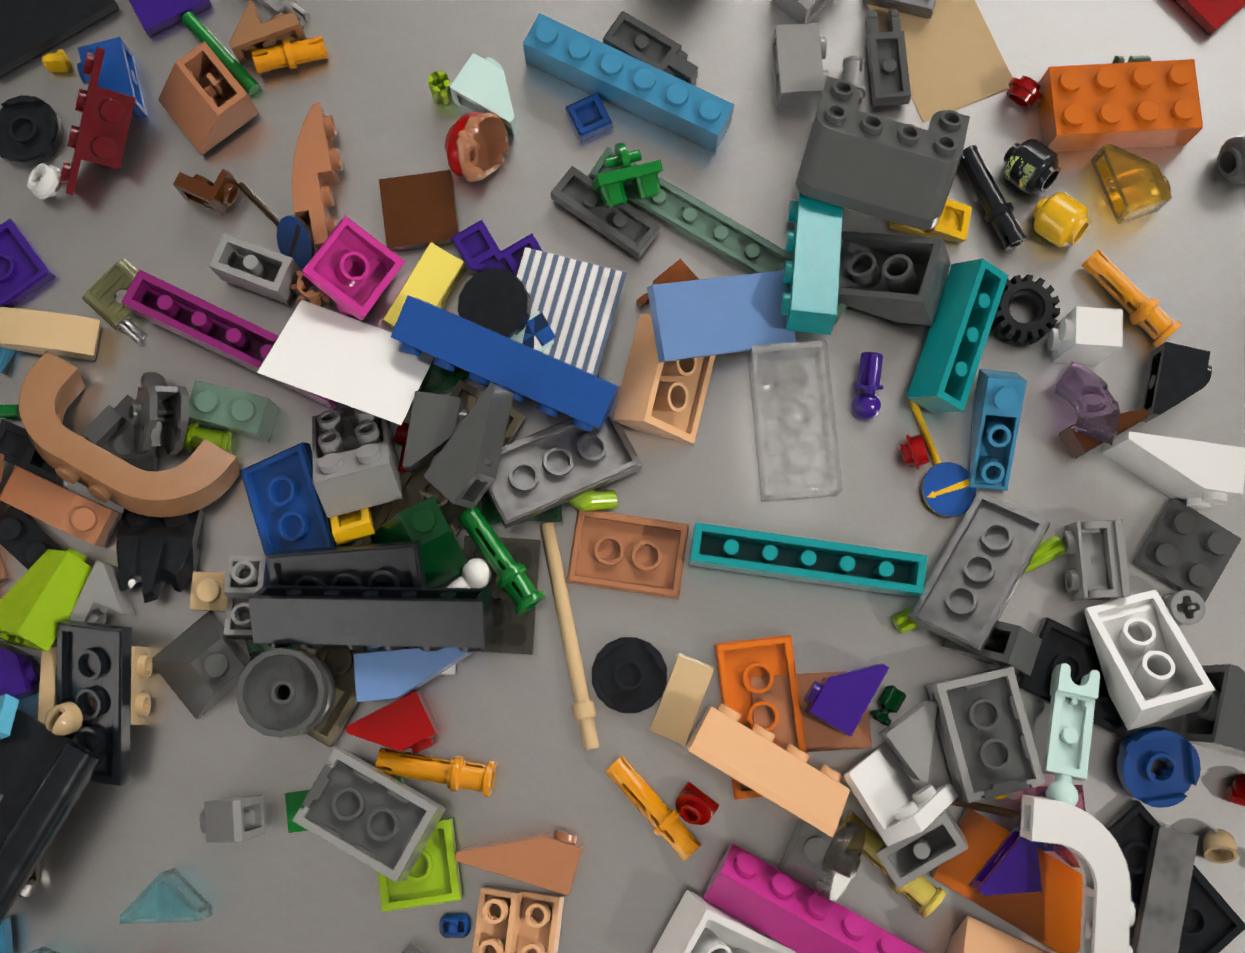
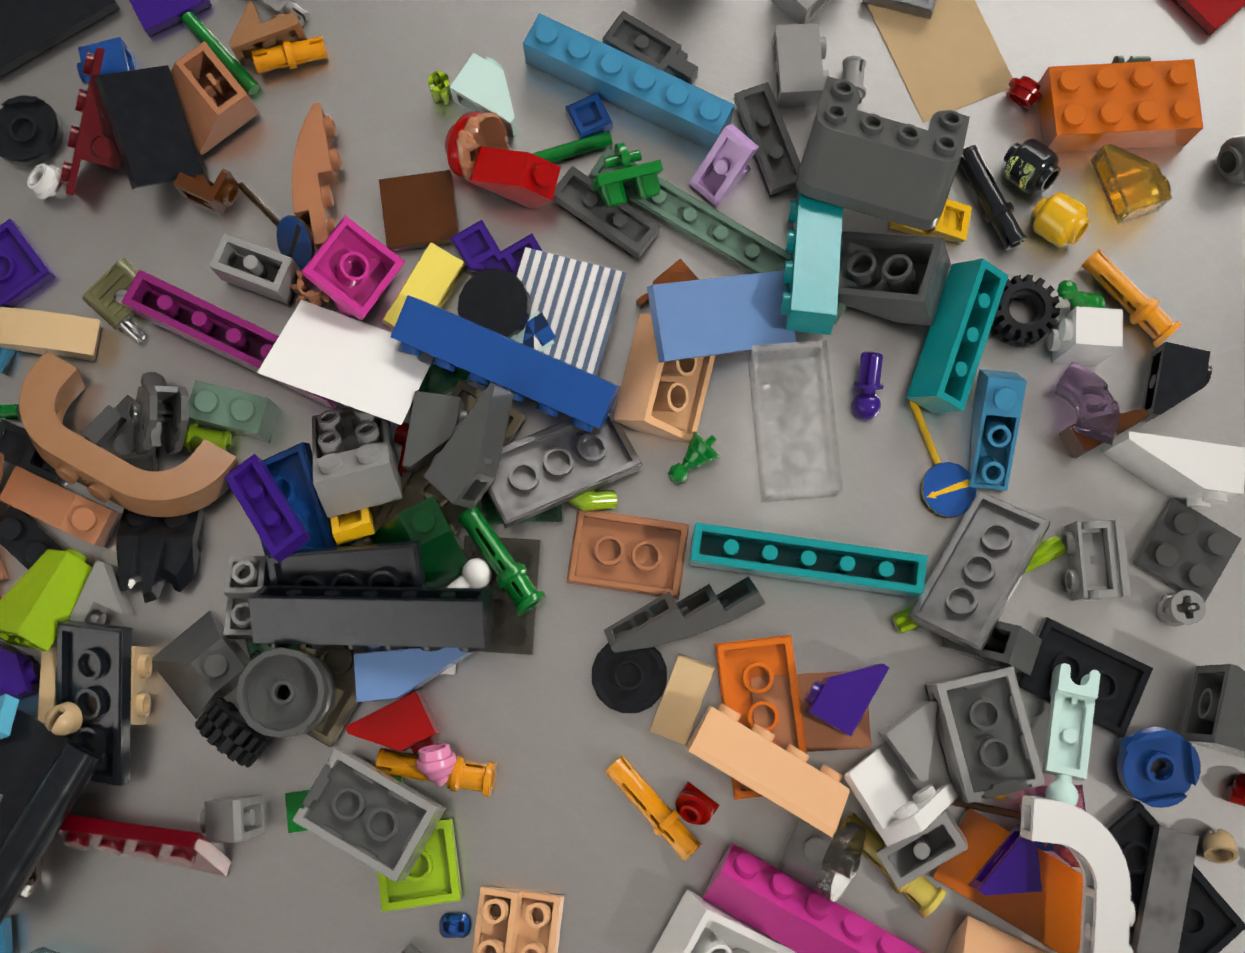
(57, 62): yellow rock -> none
(146, 842): none -> dark red wing
(148, 125): none -> black tile
(167, 900): clear light blue slope -> none
(208, 592): tan plate -> none
(230, 733): none -> black tyre
(267, 508): none -> dark purple plate
(436, 762): none -> bright pink plate
(515, 175): none -> red slope
(535, 859): nougat slope -> none
(576, 147): none -> green bar
(583, 709): tan bar -> none
(669, 621): none -> dark grey slope
(697, 454): none -> green piece
(724, 165): none -> lavender slope
(768, 131): none -> dark grey plate
(887, 60): dark grey hinge -> none
(890, 702): dark green piece -> none
(915, 451): red plate -> none
(1068, 290): none -> green piece
(1146, 660): white slope -> none

